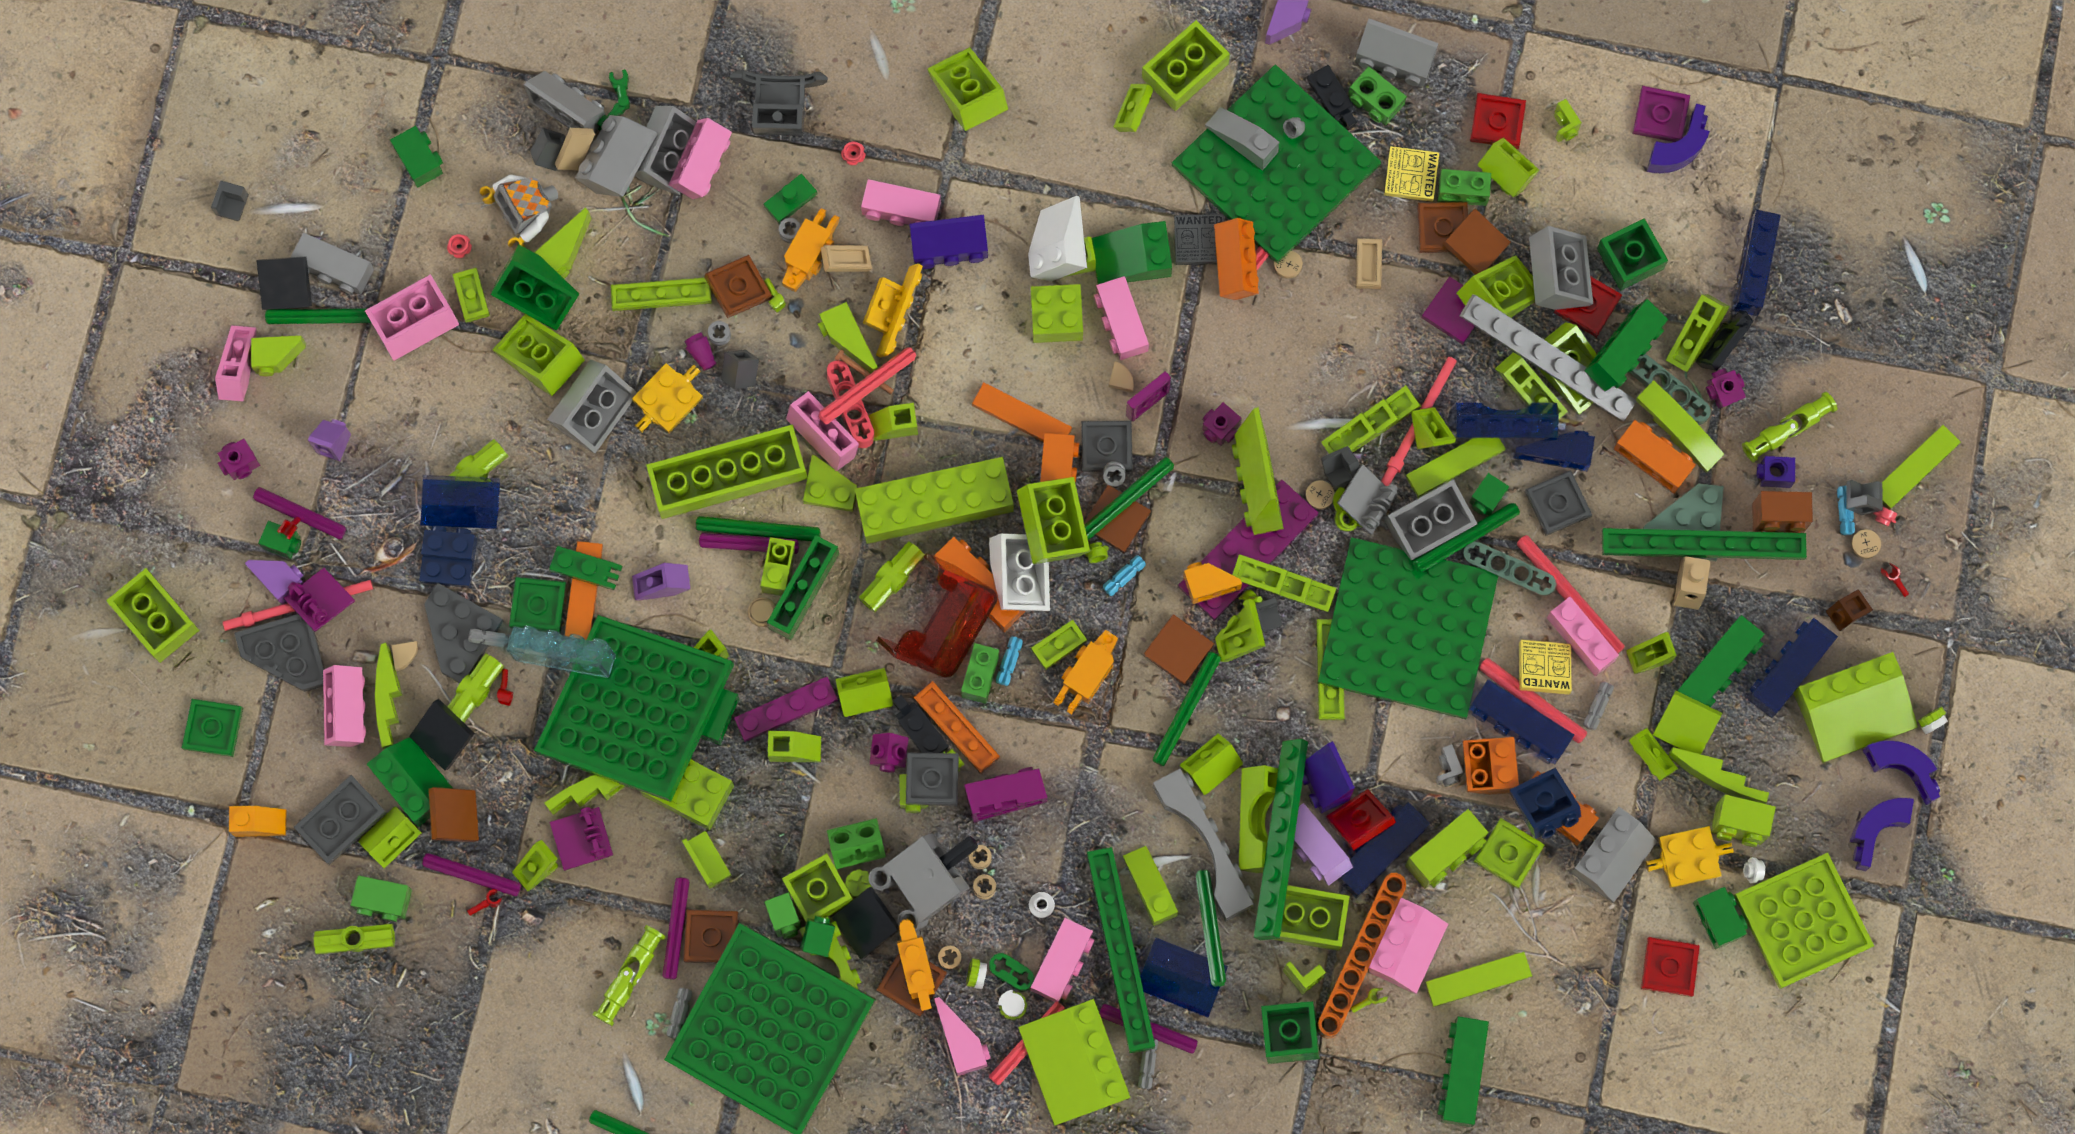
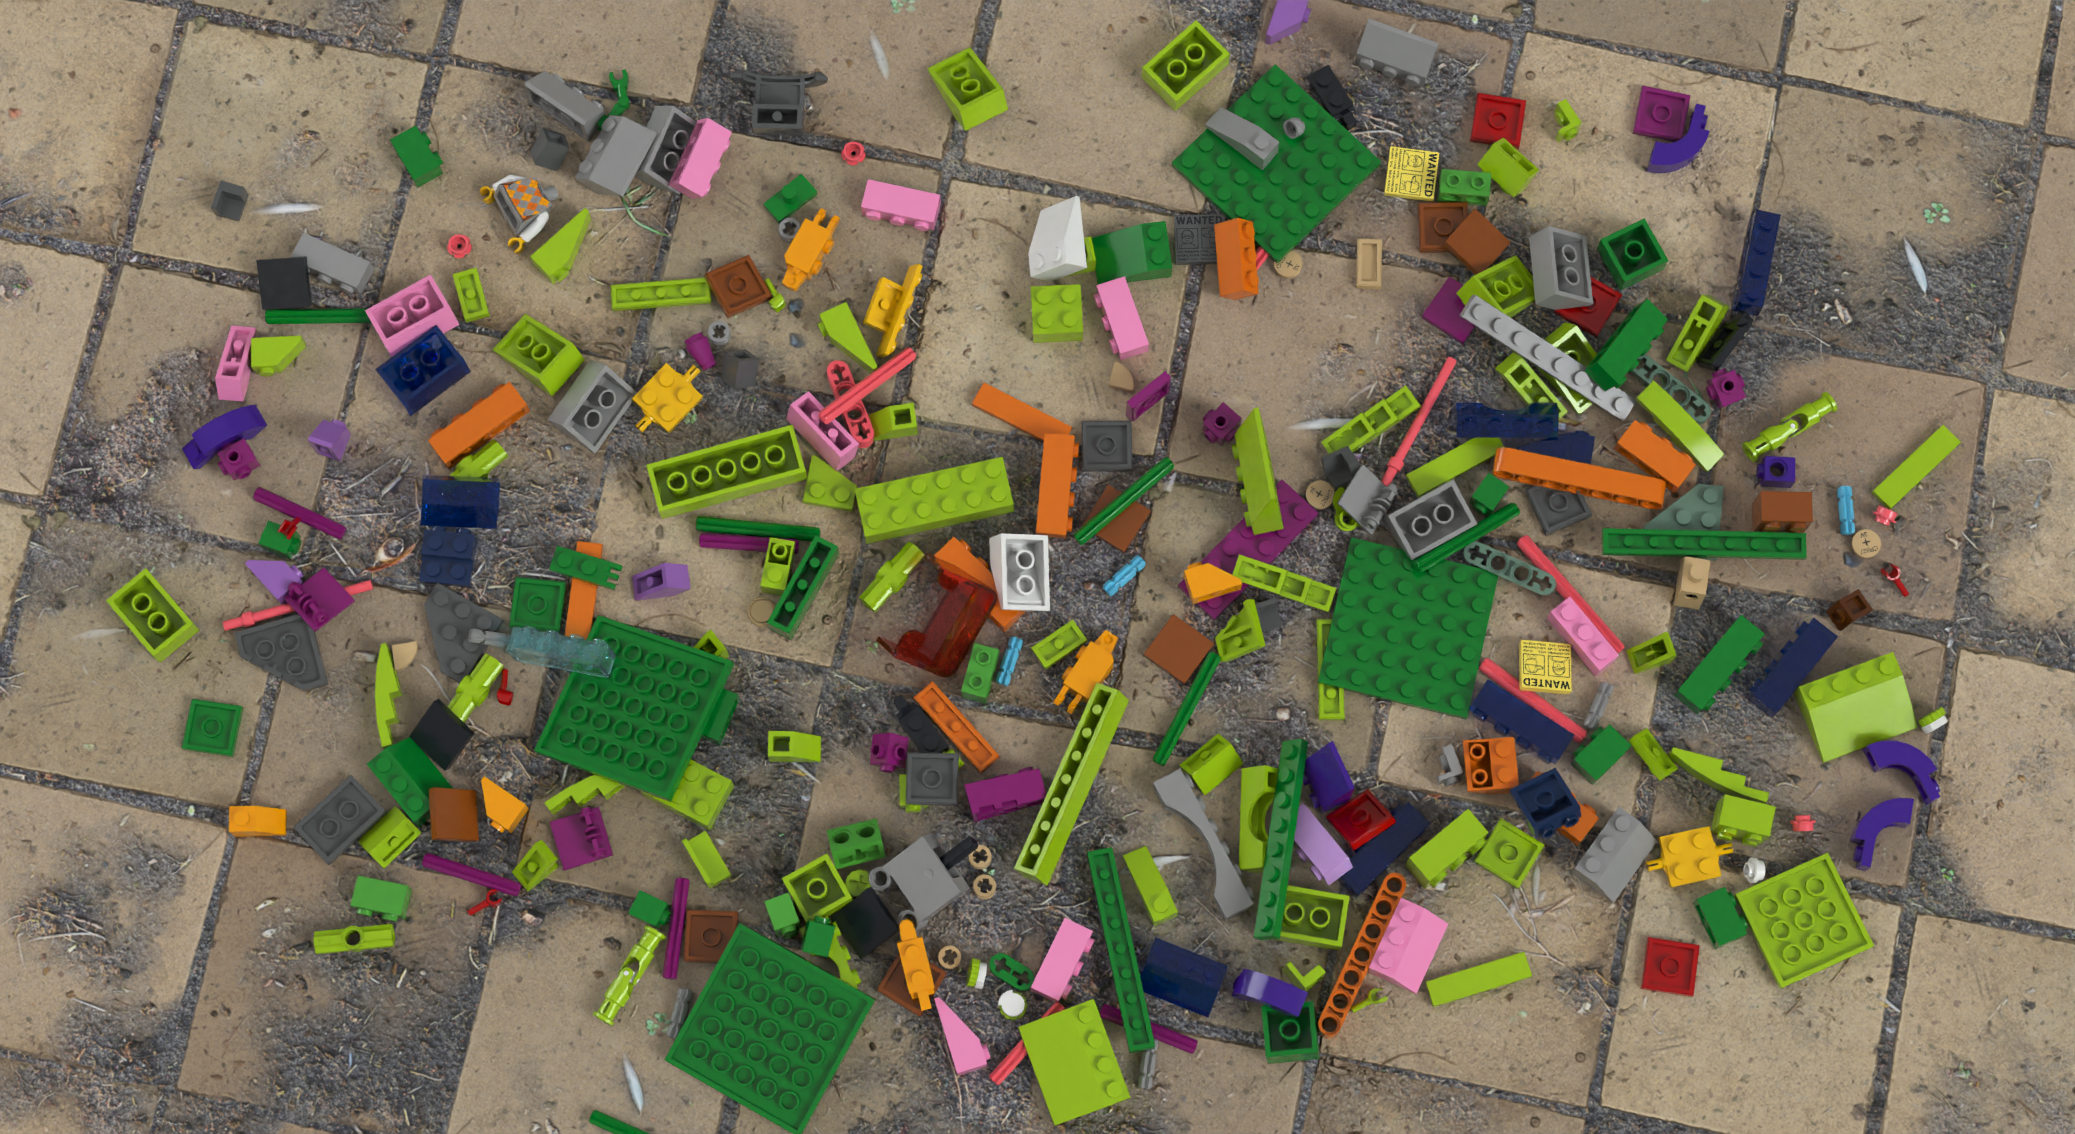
(227, 428): none -> dark purple arch
(343, 706): bright pink brick -> none
(423, 370): none -> clear blue slope
(478, 425): none -> orange brick
(502, 807): none -> light orange slope
(535, 288): green slope -> none
(574, 148): tan tile -> none
(650, 910): none -> green brick
(785, 709): magenta plate -> none
(846, 258): tan tile -> none
(861, 370): nougat piece -> none
(864, 692): lime panel -> none
(949, 241): dark purple slope -> none
(1041, 913): white plate -> none
(1053, 520): lime brick -> none
(1071, 784): none -> lime brick
(1097, 552): lime plate -> none
(1116, 480): light grey bush -> none
(1133, 107): lime plate -> none
(1210, 928): green axle -> none
(1249, 594): lime hand -> none
(1269, 992): none -> dark purple arch
(1381, 92): bright green brick -> none
(1430, 429): lime slope -> none
(1464, 1071): green brick -> none
(1577, 476): none -> orange beam
(1600, 754): none -> green brick
(1687, 723): lime tile -> none
(1802, 823): none -> coral plate
(1864, 497): dark grey panel -> none

